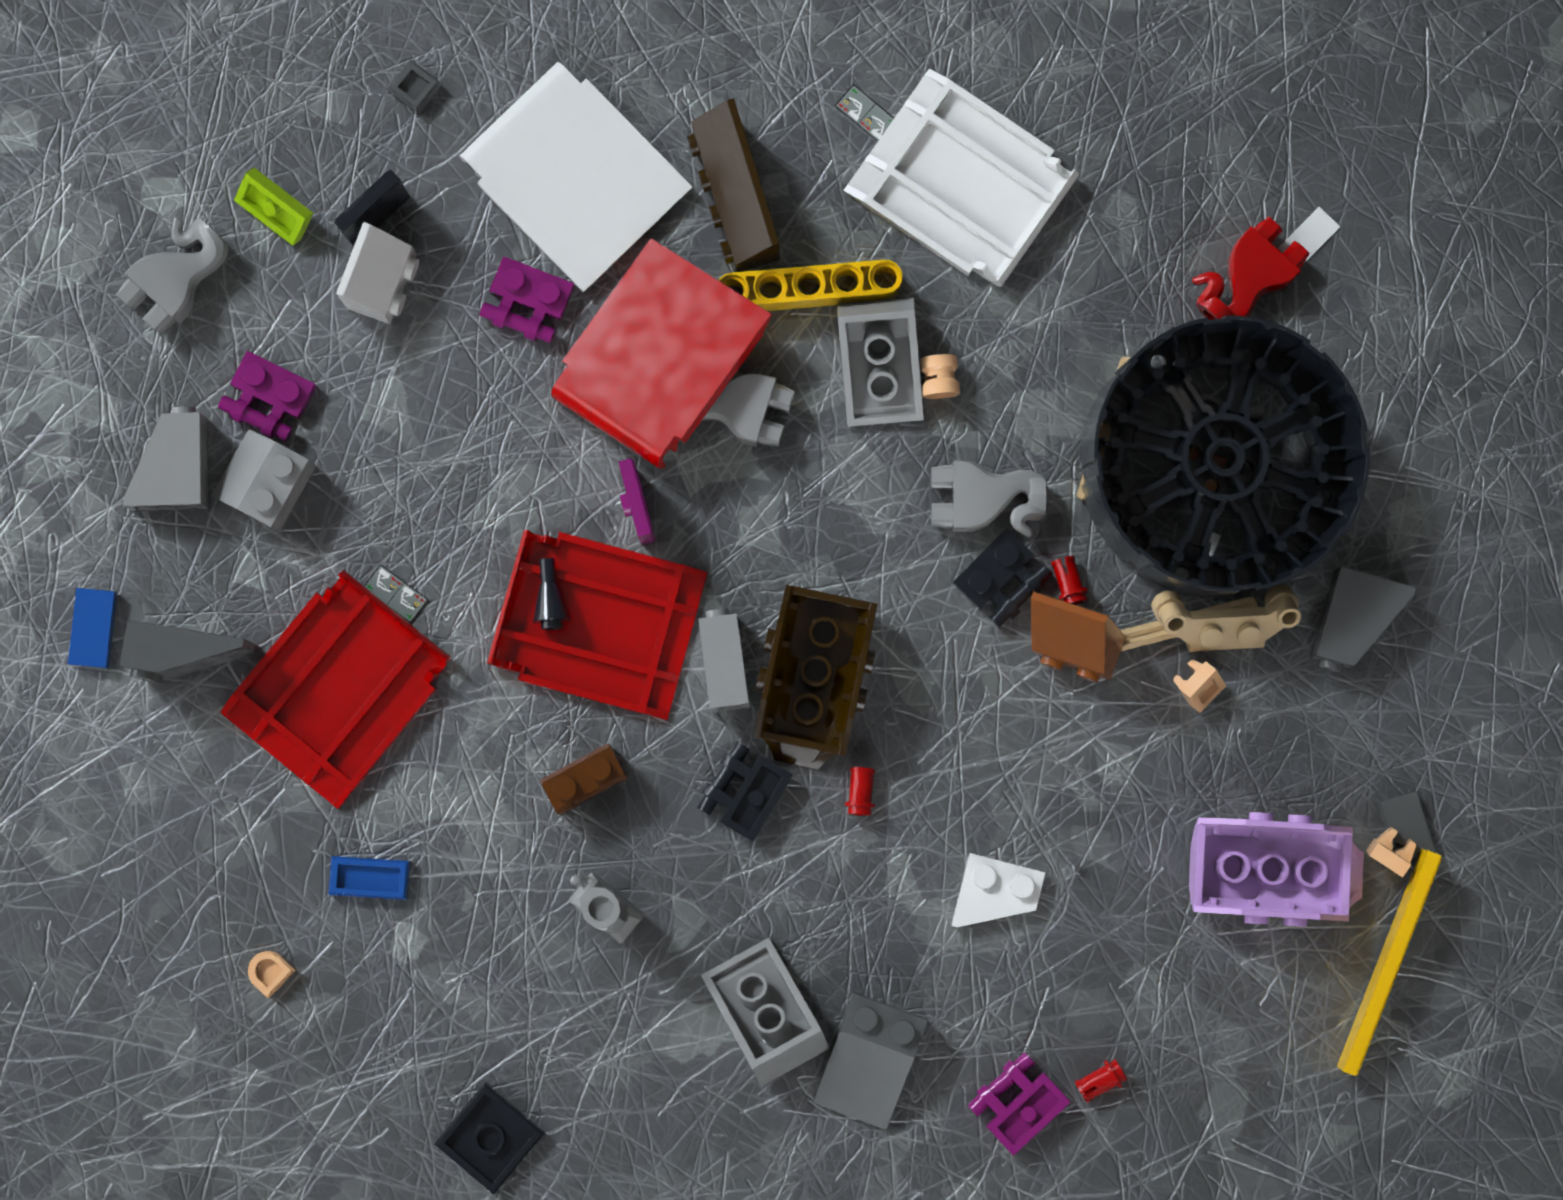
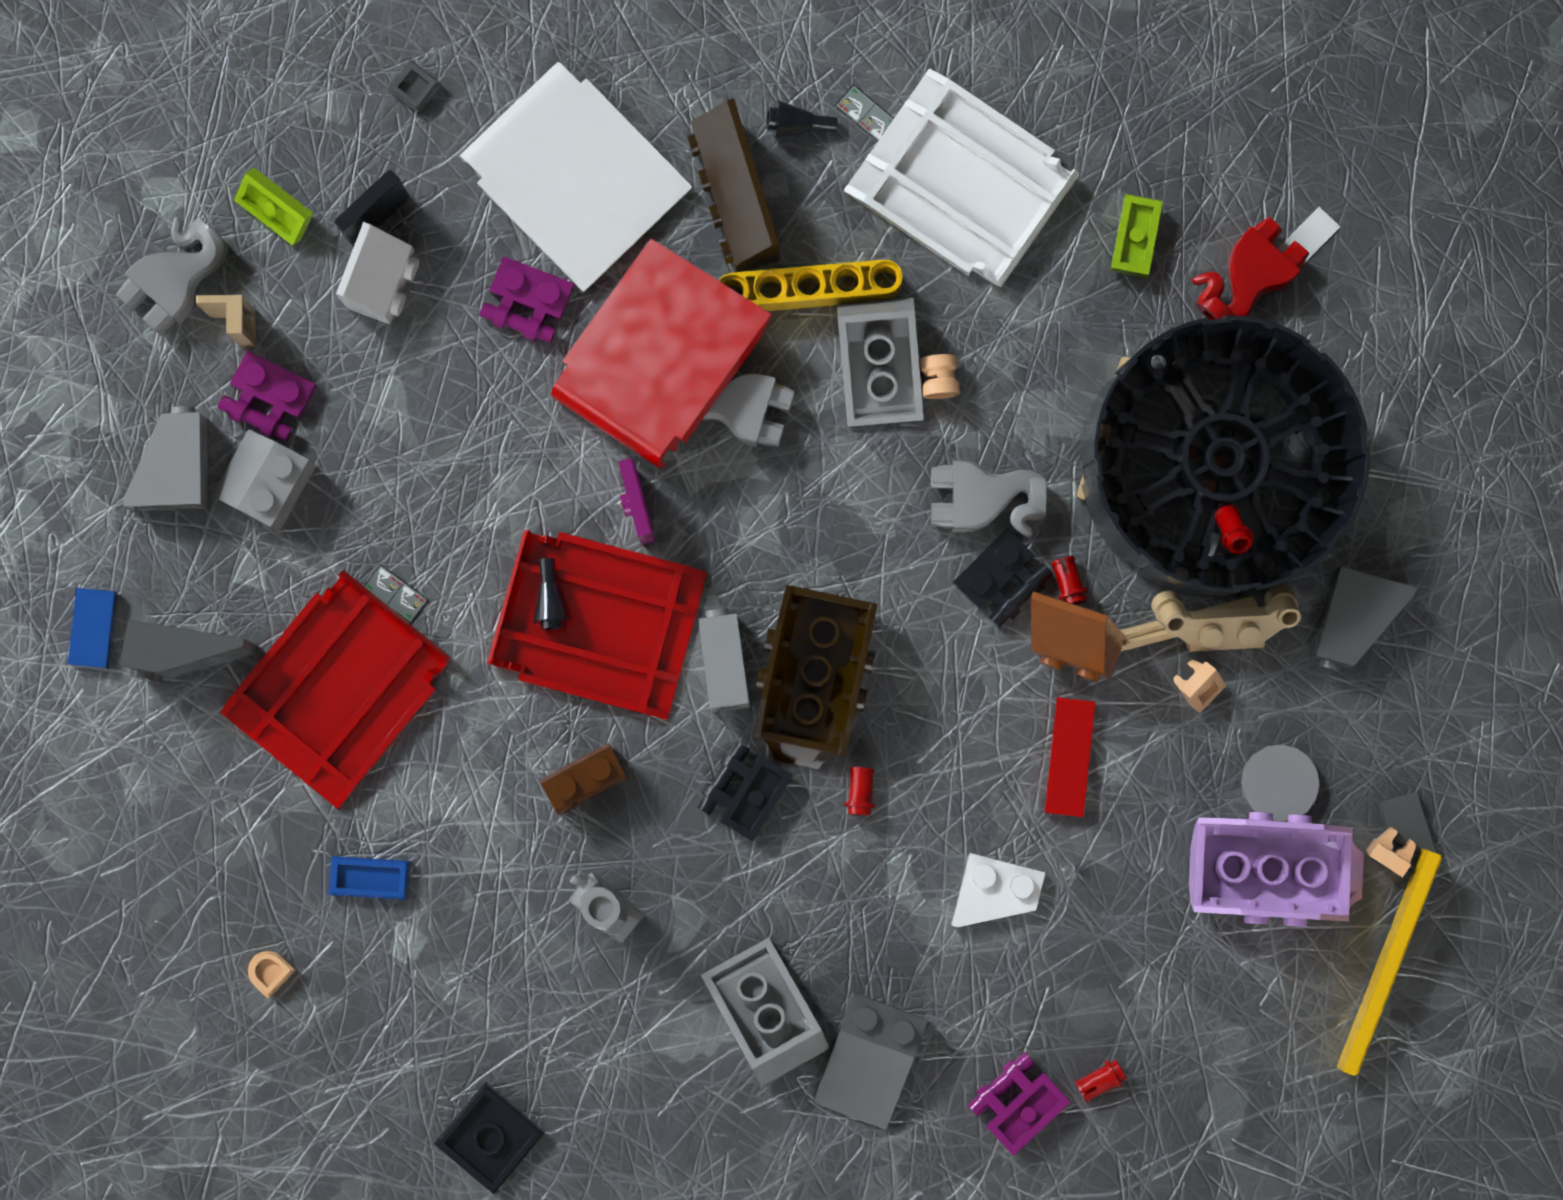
(238, 313): none -> tan panel
(791, 120): none -> black cone
(1069, 757): none -> red tile
(1136, 236): none -> lime plate
(1236, 535): none -> red pin
(1280, 782): none -> light grey tile

